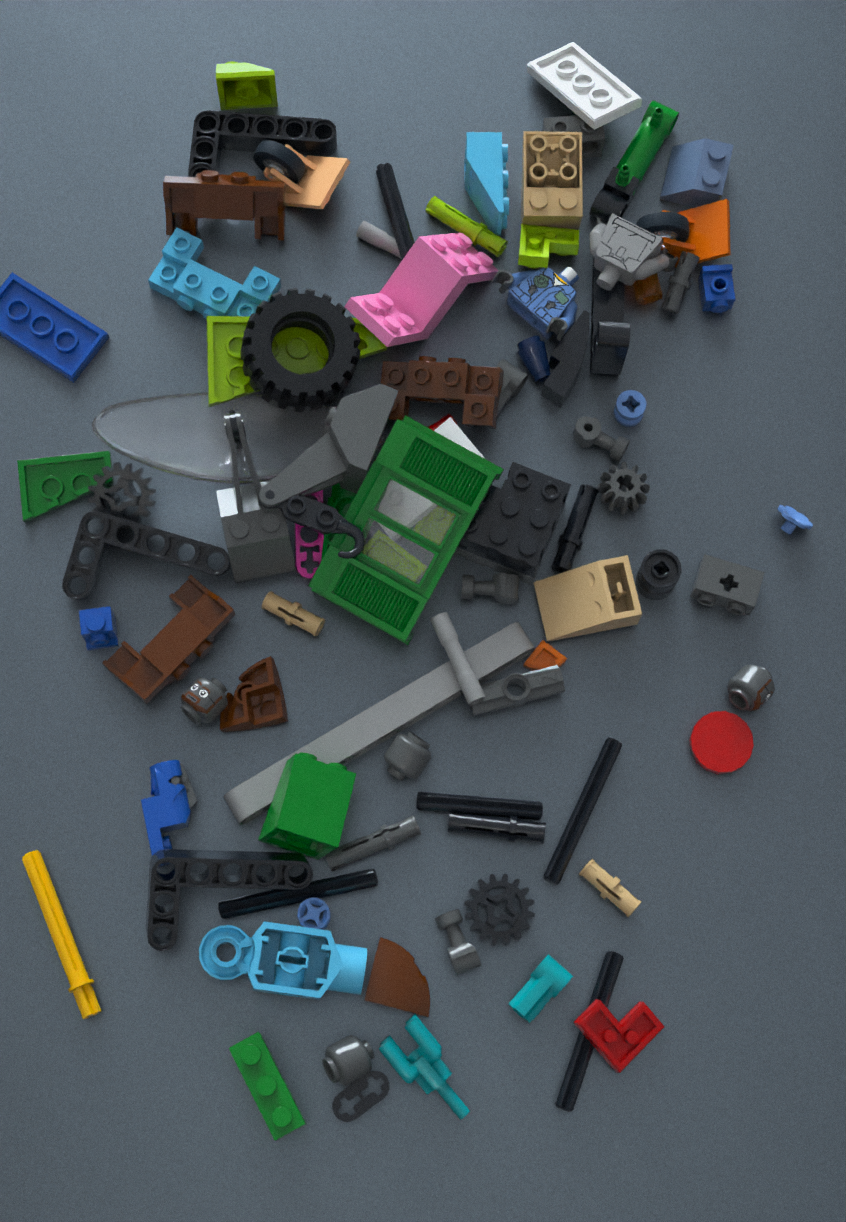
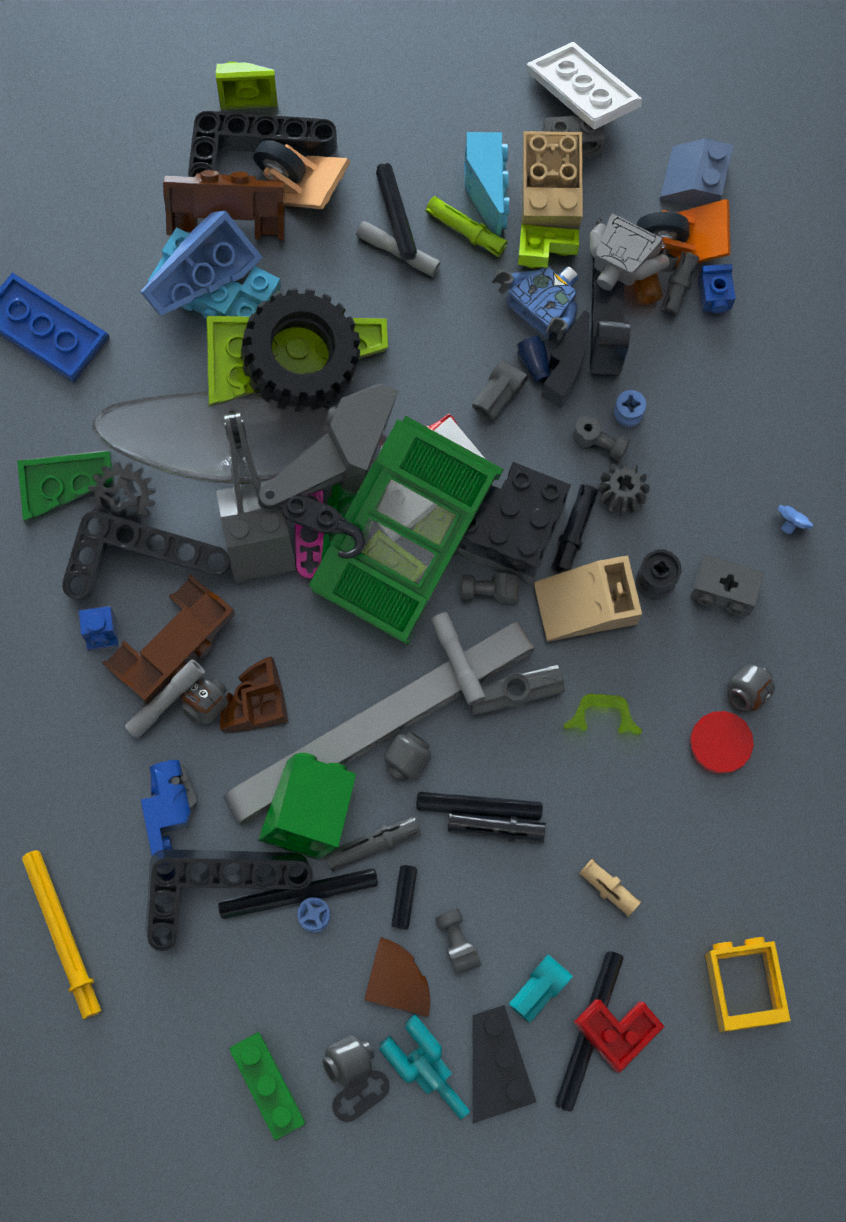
(150, 713): none -> light grey piece
(206, 260): none -> medium blue wedge
(286, 960): medium azure brick -> none
(293, 613): tan pin -> none
(404, 897): none -> black axle
(422, 288): bright pink bracket -> none
(446, 383): reddish brown bracket -> none
(485, 901): black gear -> none
(498, 1068): none -> black wing
(544, 657): orange tile -> none
(582, 811): black axle -> none
(603, 701): none -> clear neon green helmet
(626, 176): green piece -> none
(752, 946): none -> yellow window

